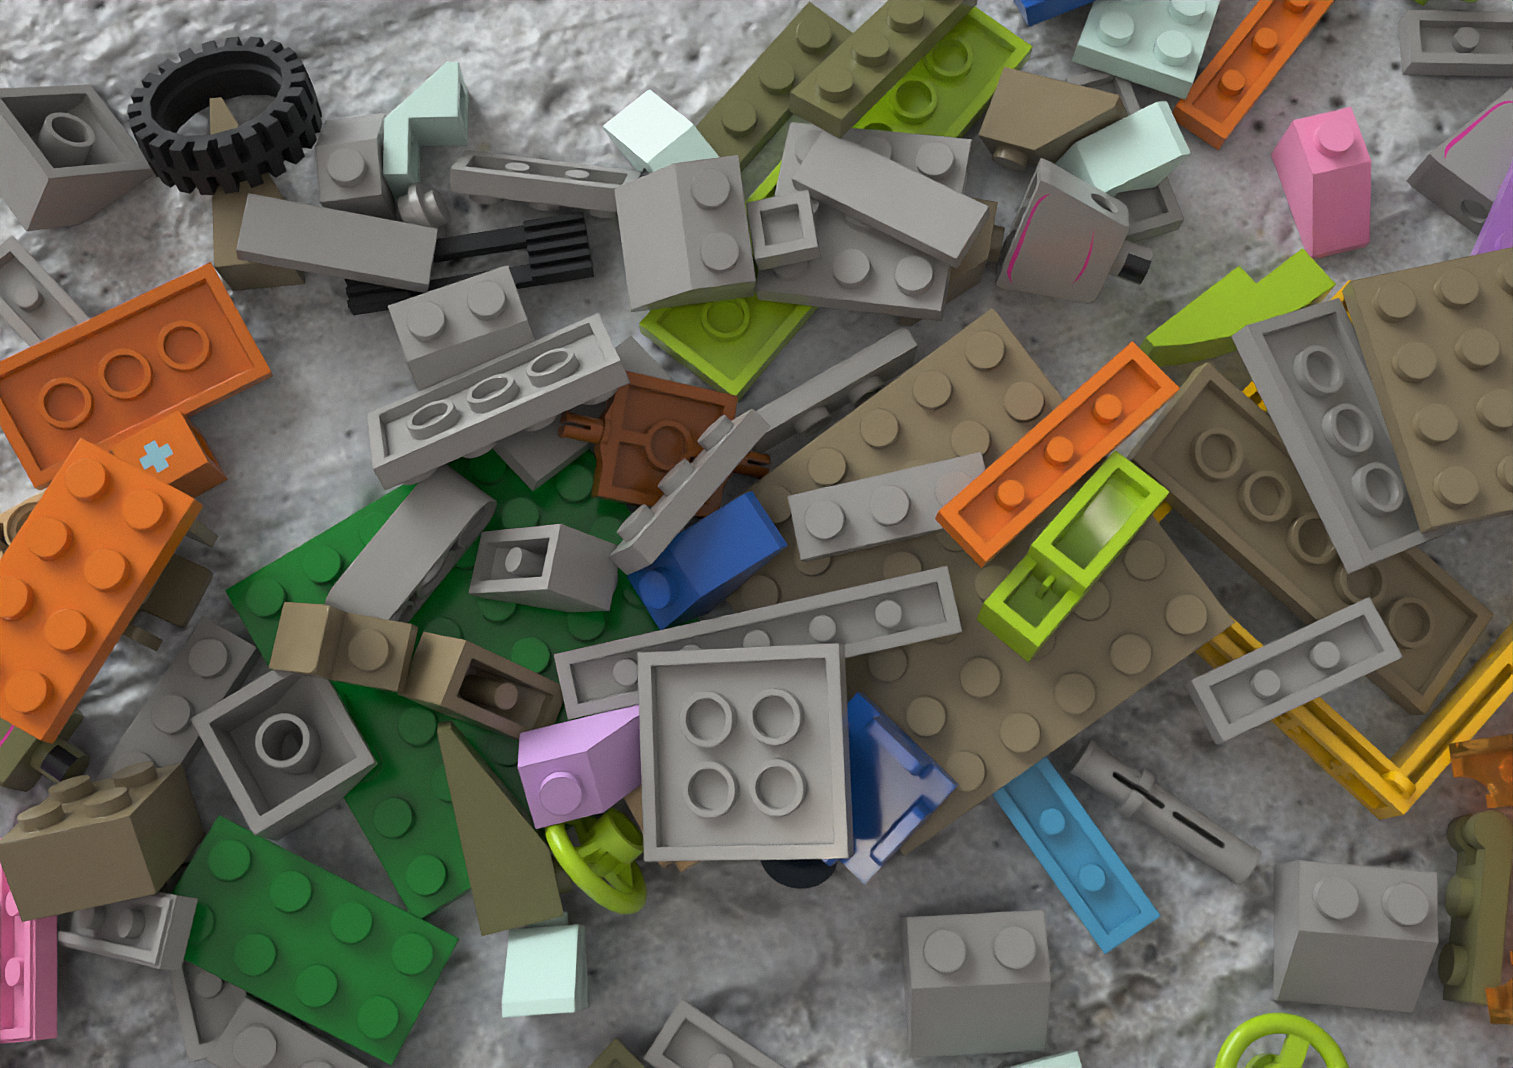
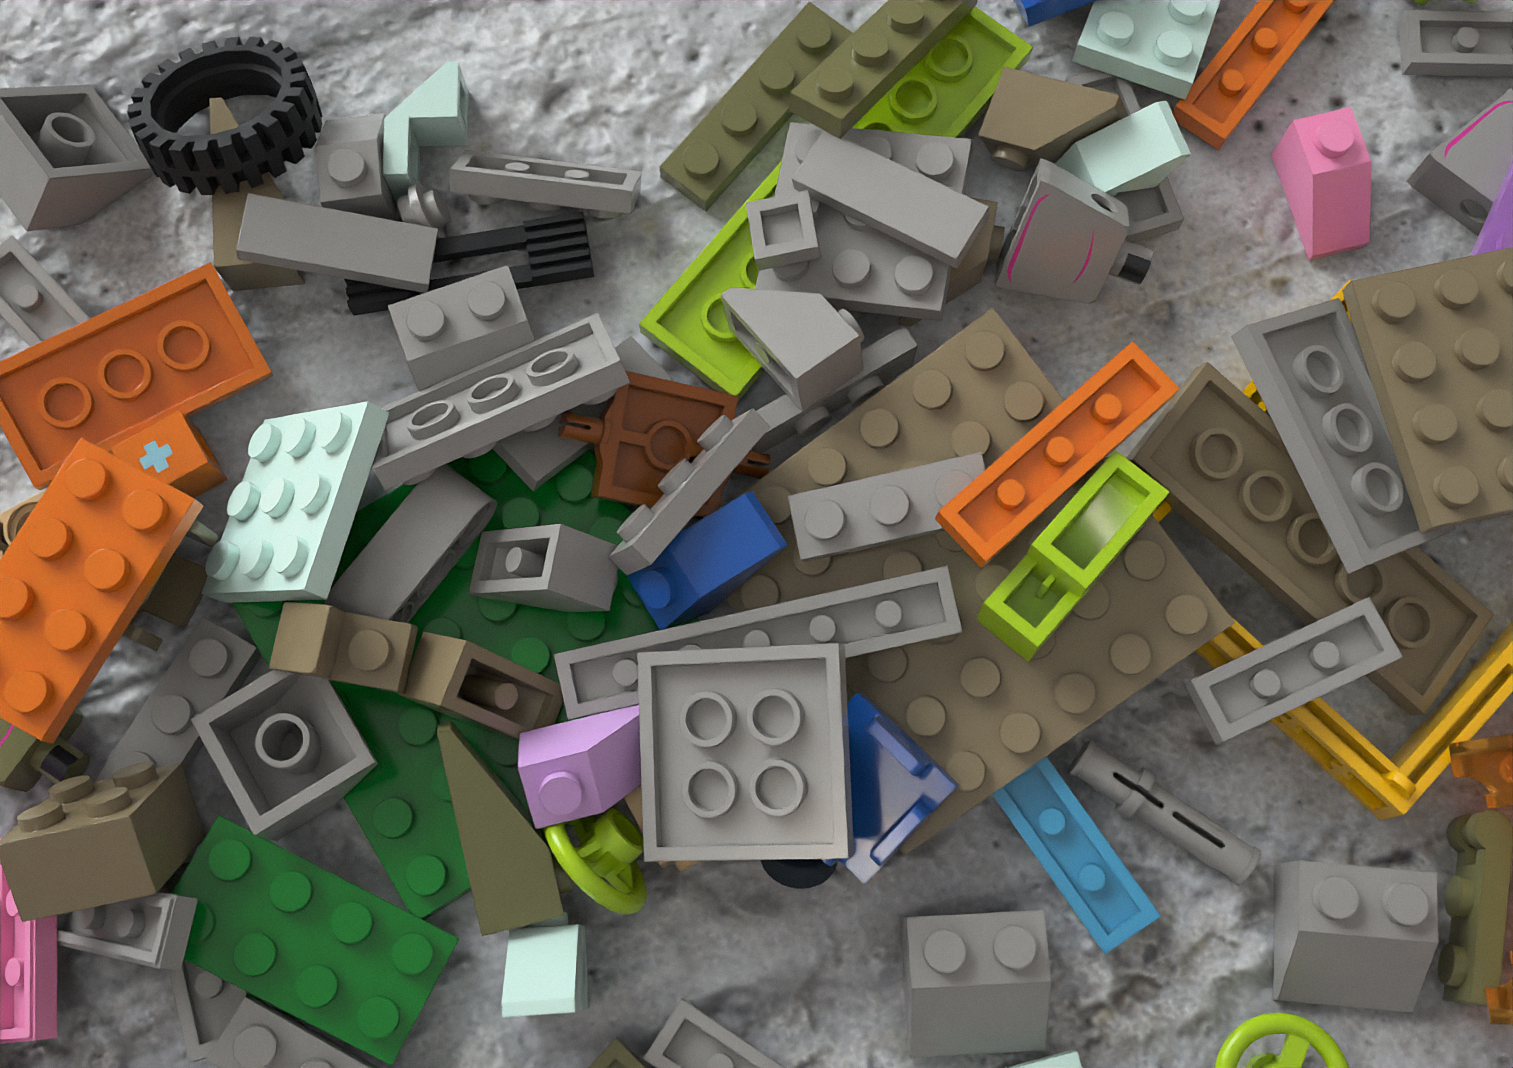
(295, 505): none -> light aqua plate
(656, 135): light aqua slope -> none
(686, 235): light grey slope -> none
(796, 340): none -> light grey slope
(1208, 322): lime slope -> none

